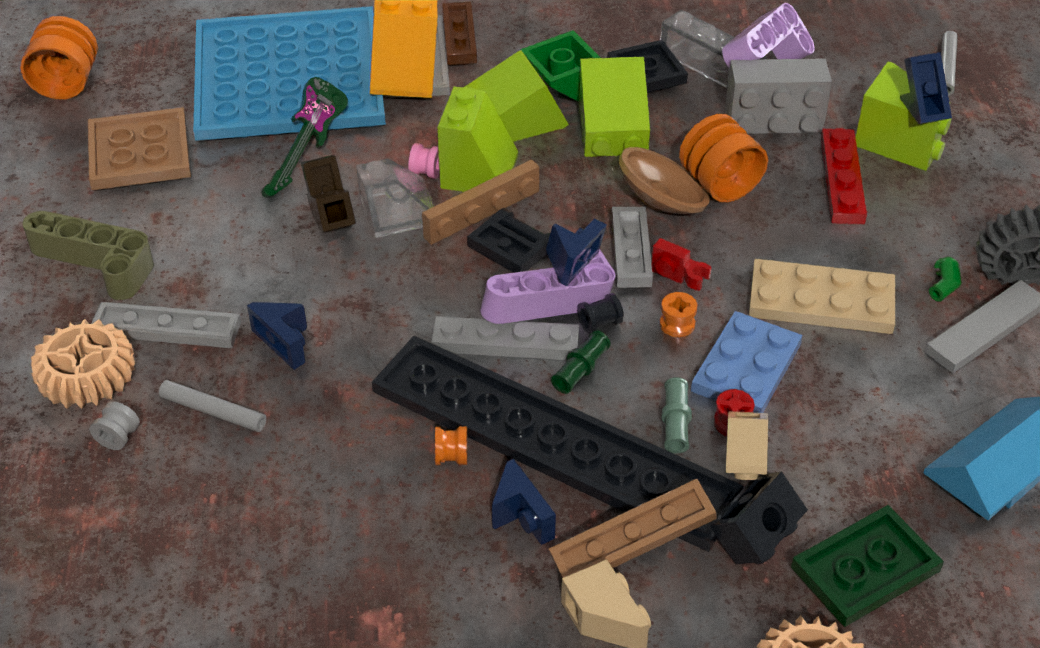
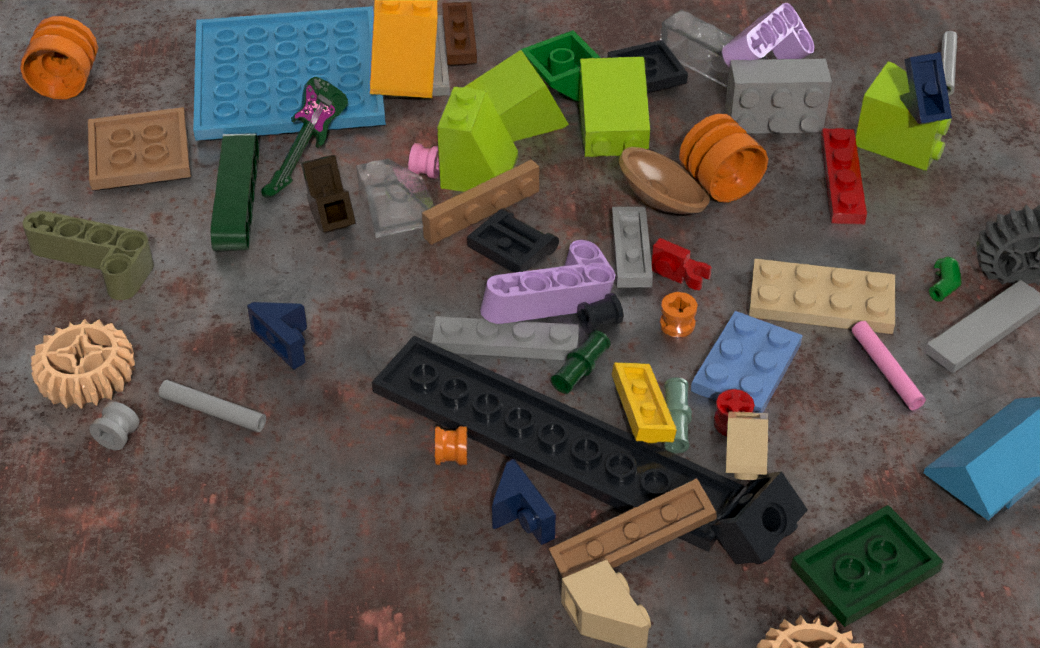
(171, 324): light grey tile -> none
(235, 192): none -> dark green beam
(573, 251): dark blue slope -> none
(643, 403): none -> yellow plate
(888, 365): none -> bright pink piece

